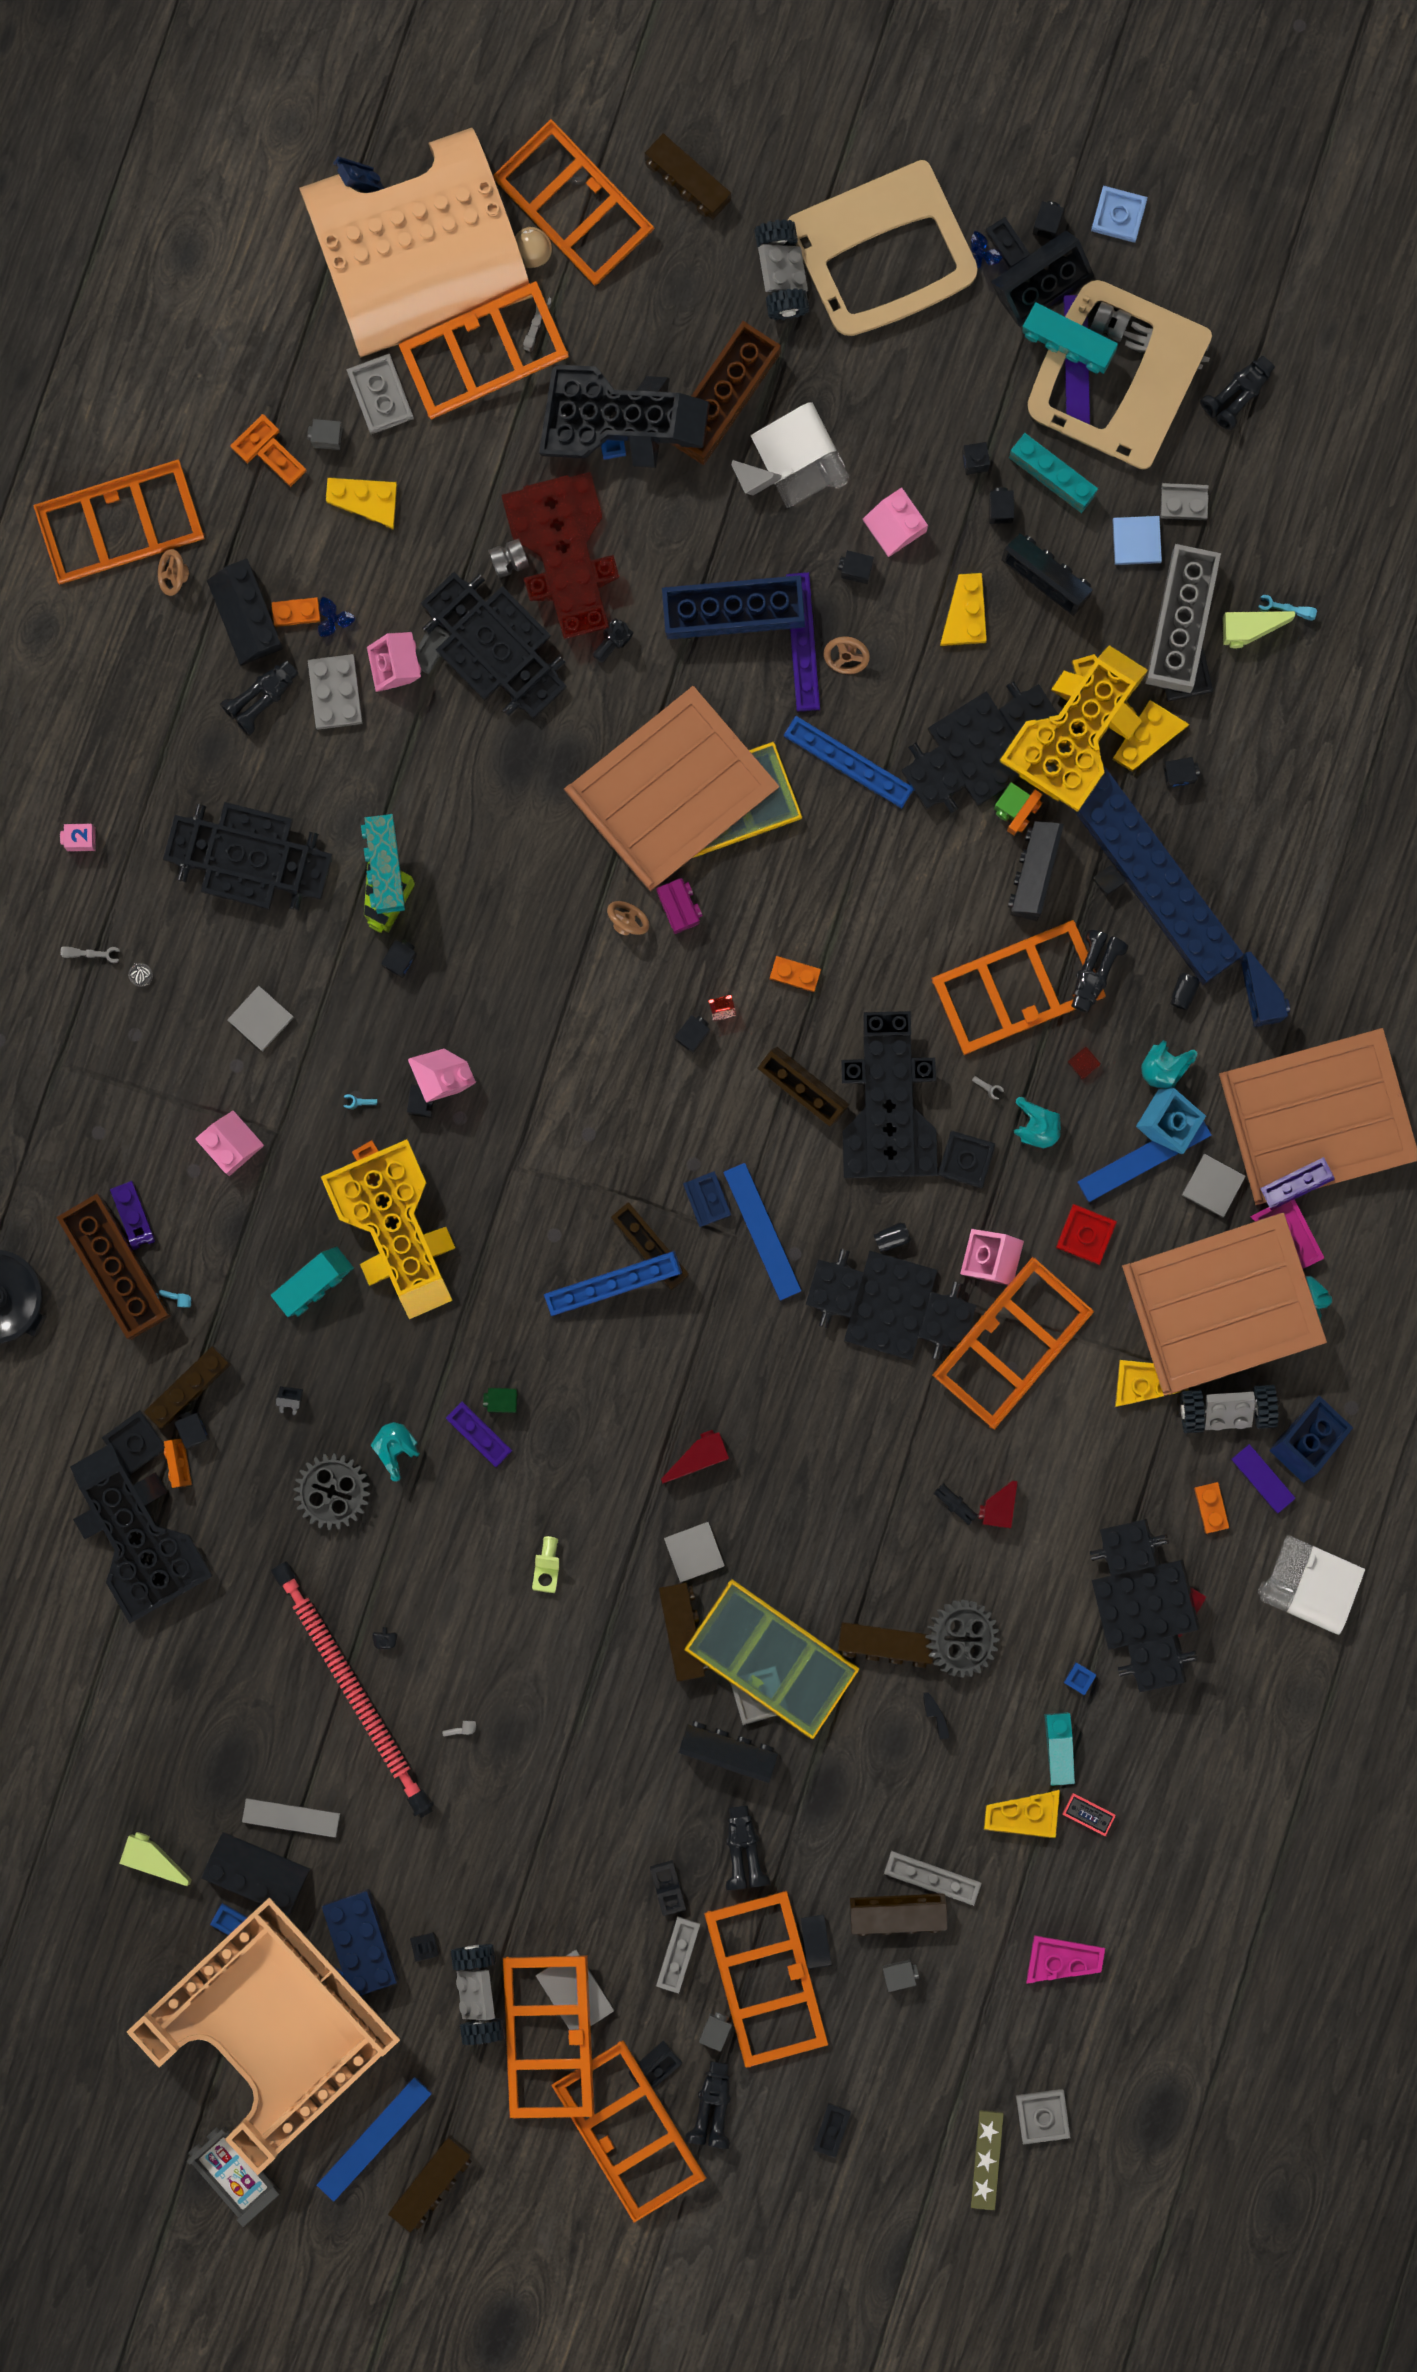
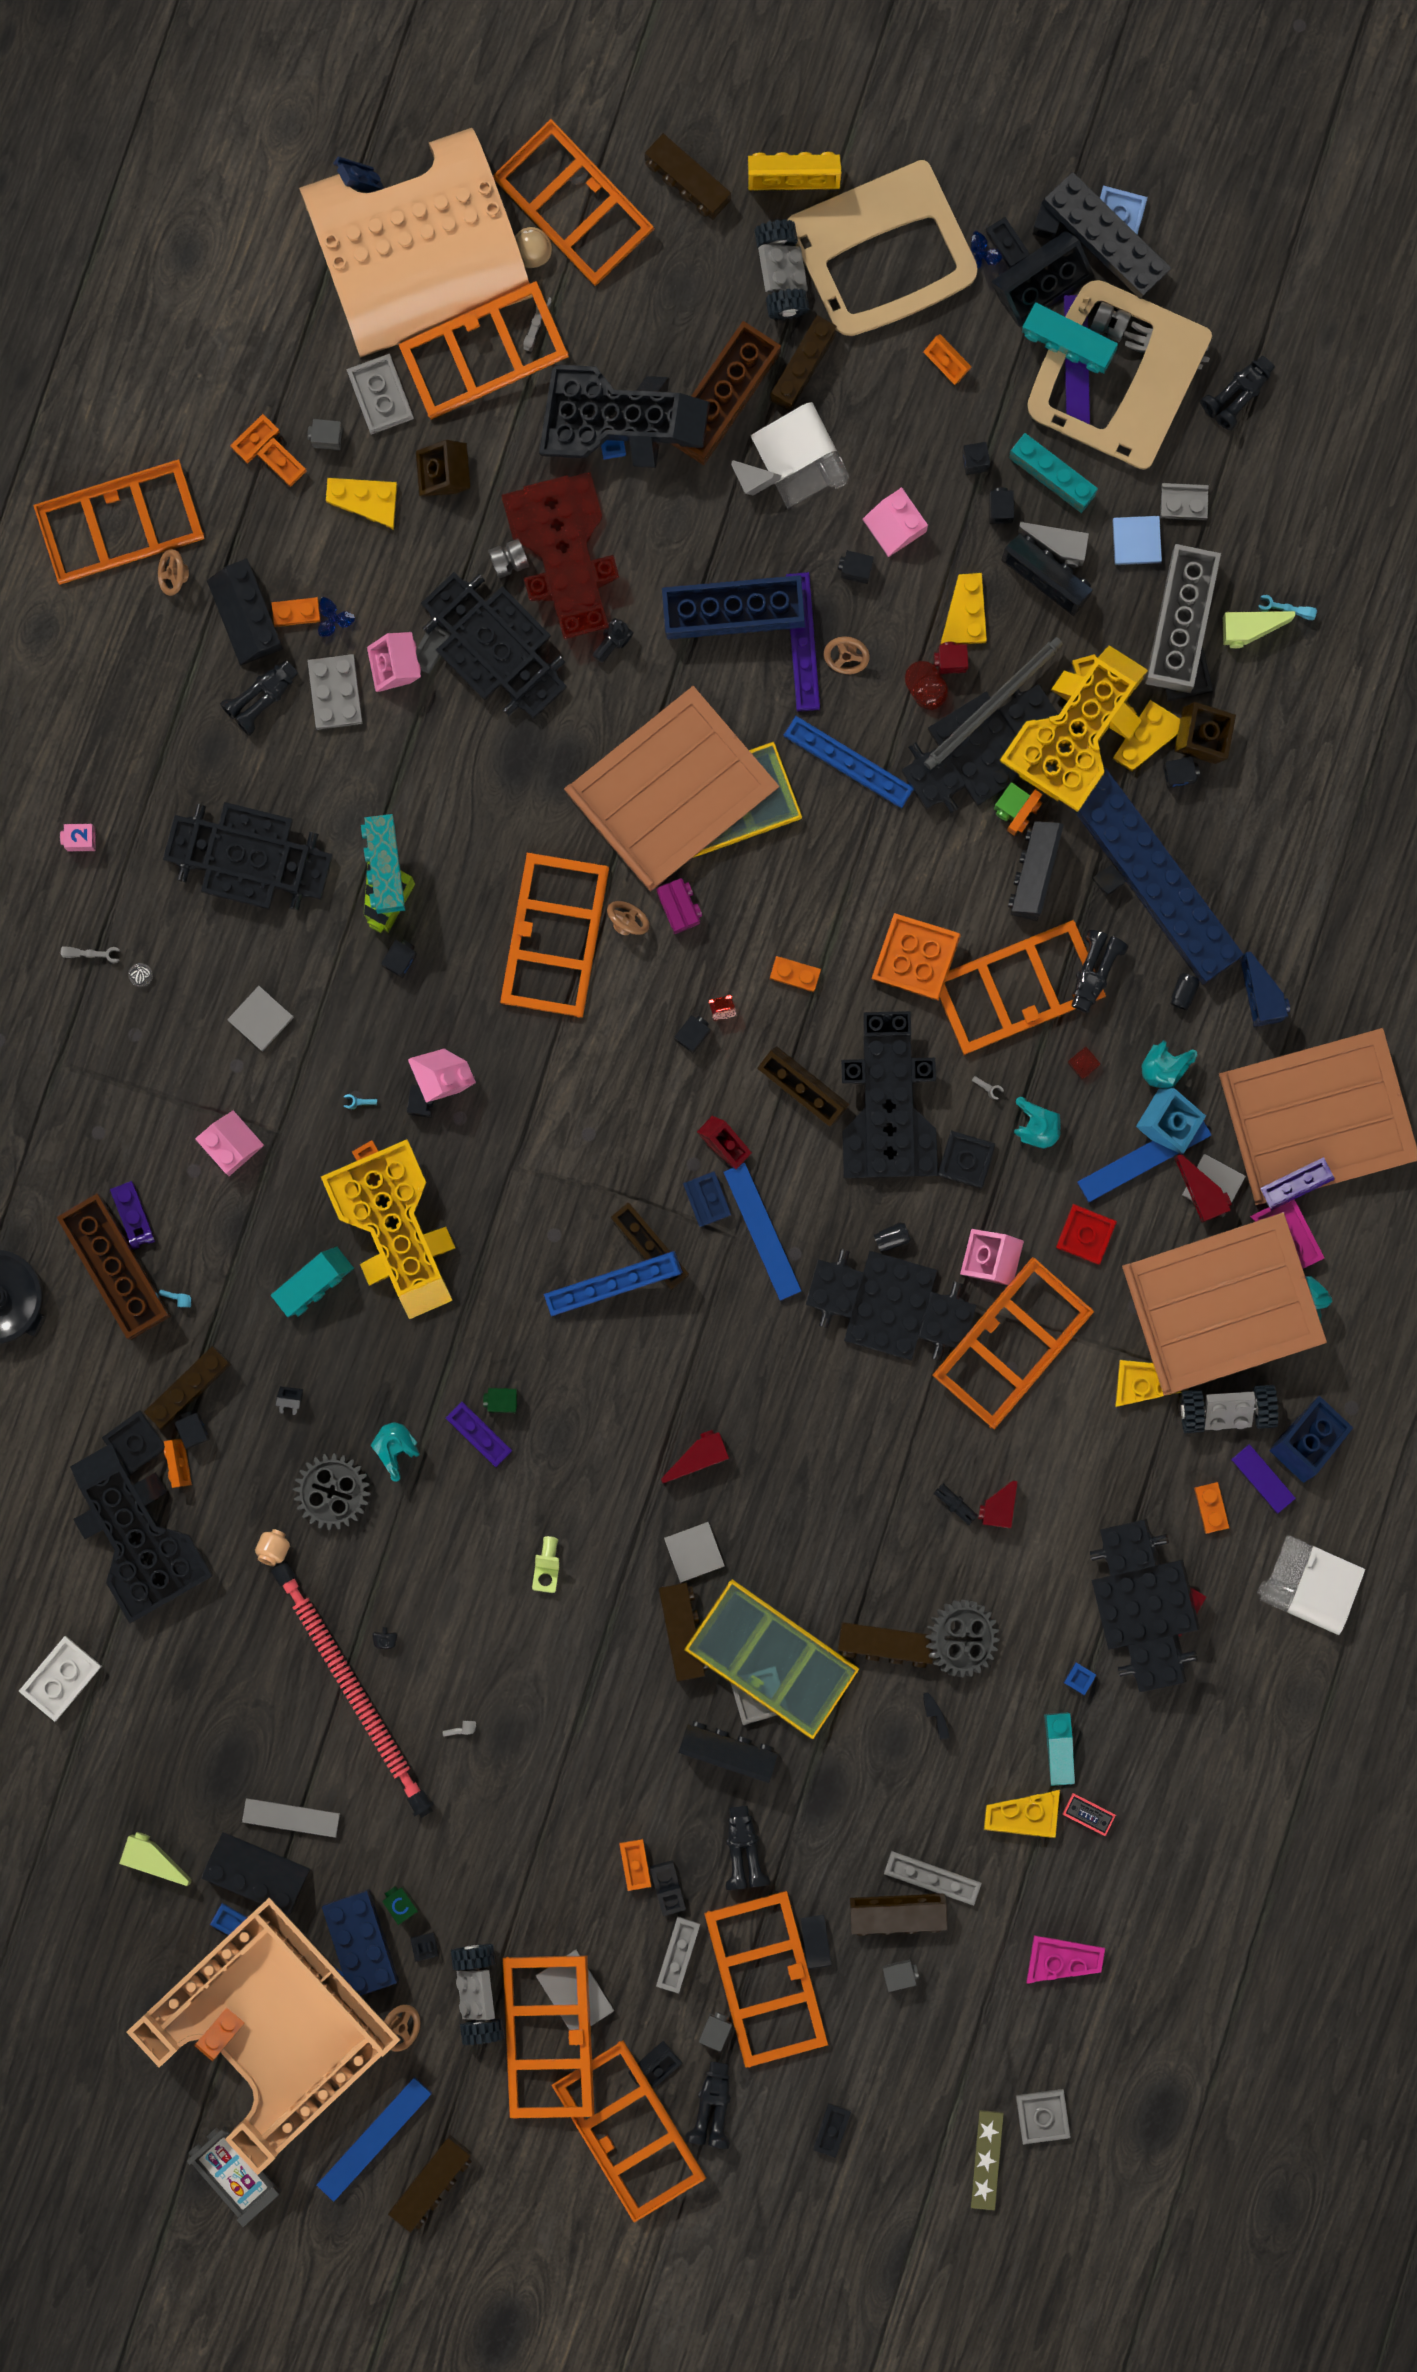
(60, 1678): none -> white plate
(219, 2034): none -> orange plate
(272, 1547): none -> light nougat head
(399, 2025): none -> medium nougat piece
(400, 1904): none -> dark green brick
(443, 468): none -> dark brown slope
(524, 928): none -> orange door
(635, 1864): none -> orange plate
(724, 1141): none -> dark red slope
(794, 171): none -> yellow slope
(803, 363): none -> dark brown brick
(916, 956): none -> orange plate
(926, 685): none -> clear red cap
(947, 359): none -> orange plate
(951, 658): none -> dark red brick
(993, 703): none -> dark grey piece
(1064, 544): none -> light grey slope
(1106, 235): none -> black plate
(1205, 733): none -> dark brown brick
(1205, 1194): none -> dark red slope

